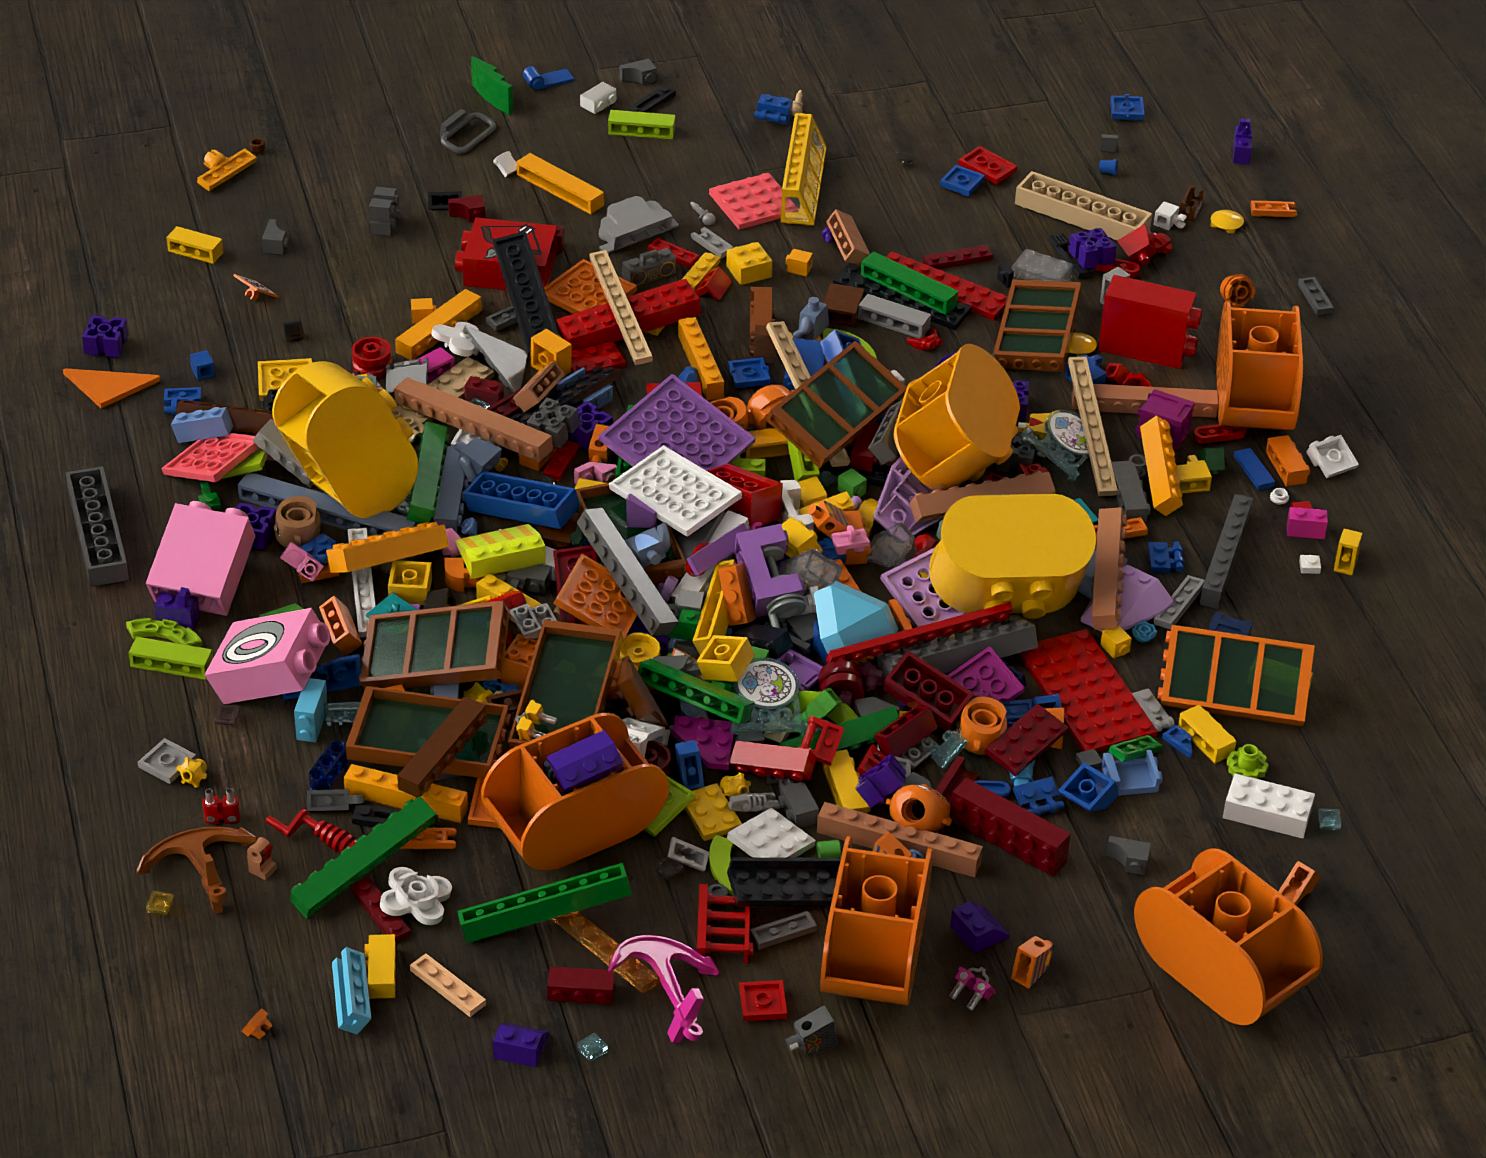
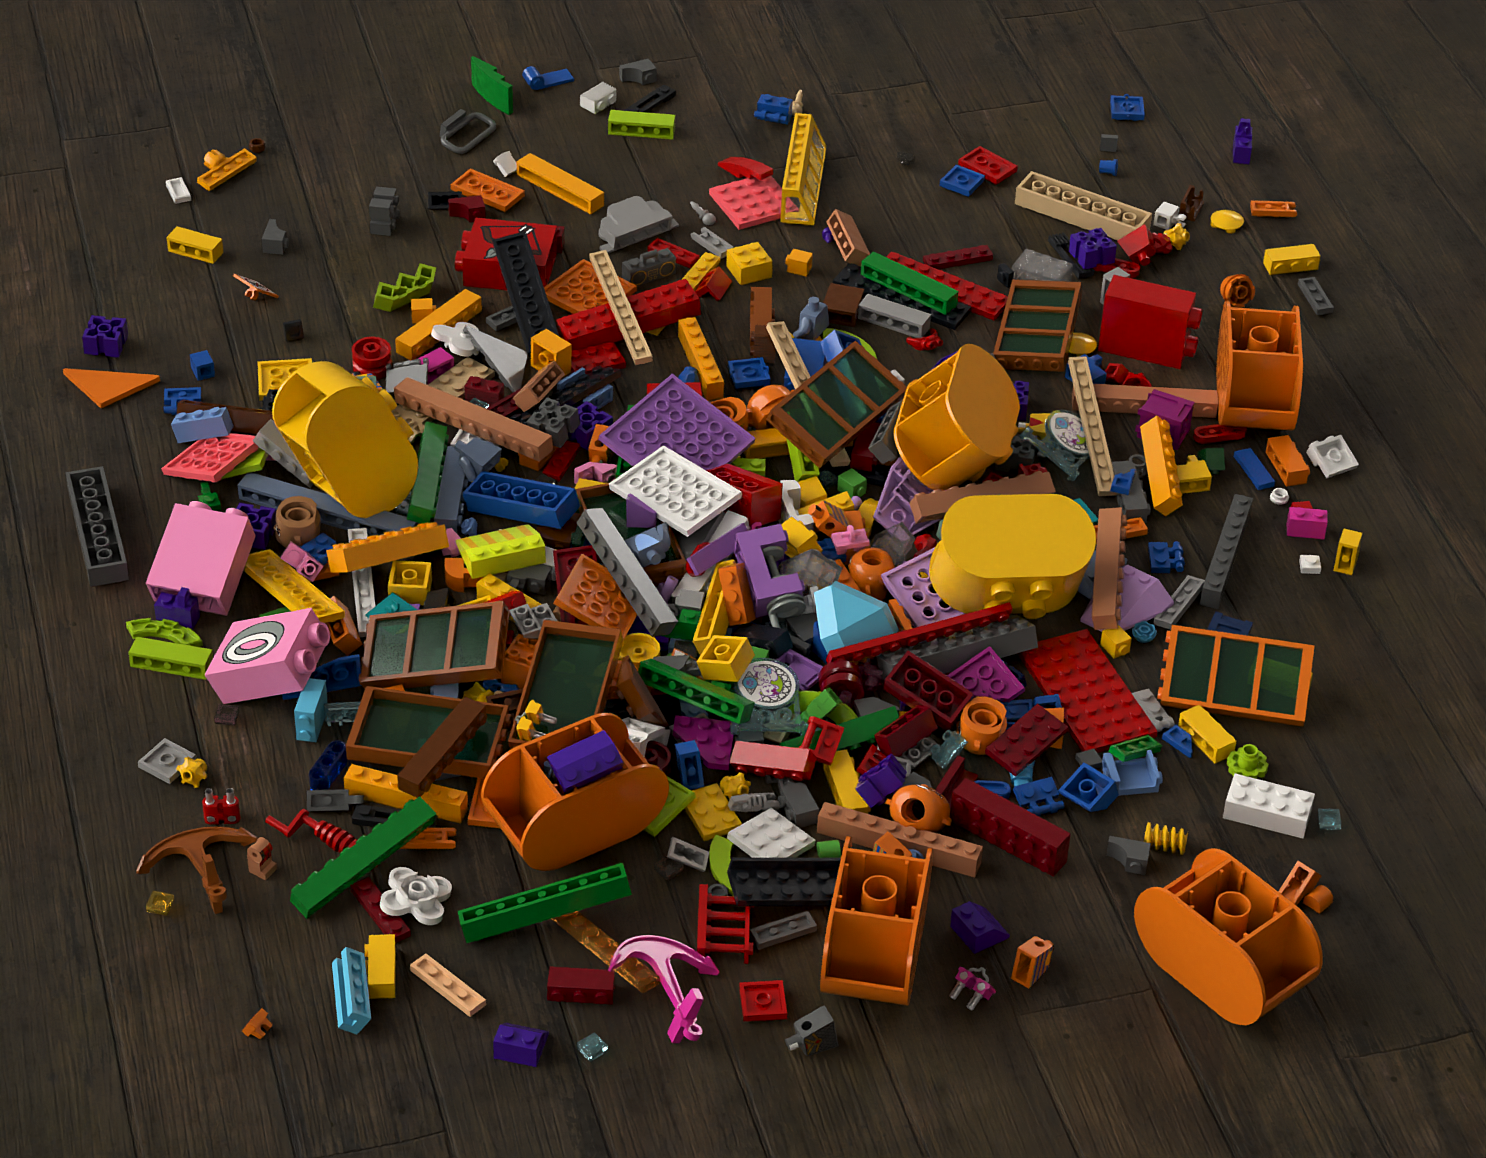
(178, 190): none -> white tile
(290, 586): none -> yellow plate
(407, 287): none -> lime brick
(493, 191): none -> orange plate
(746, 167): none -> red slope
(867, 568): none -> orange piece
(1123, 482): none -> blue tile
(1166, 838): none -> yellow piece
(1178, 236): none -> yellow rock
(1291, 259): none -> yellow brick
(1319, 898): none -> orange brick

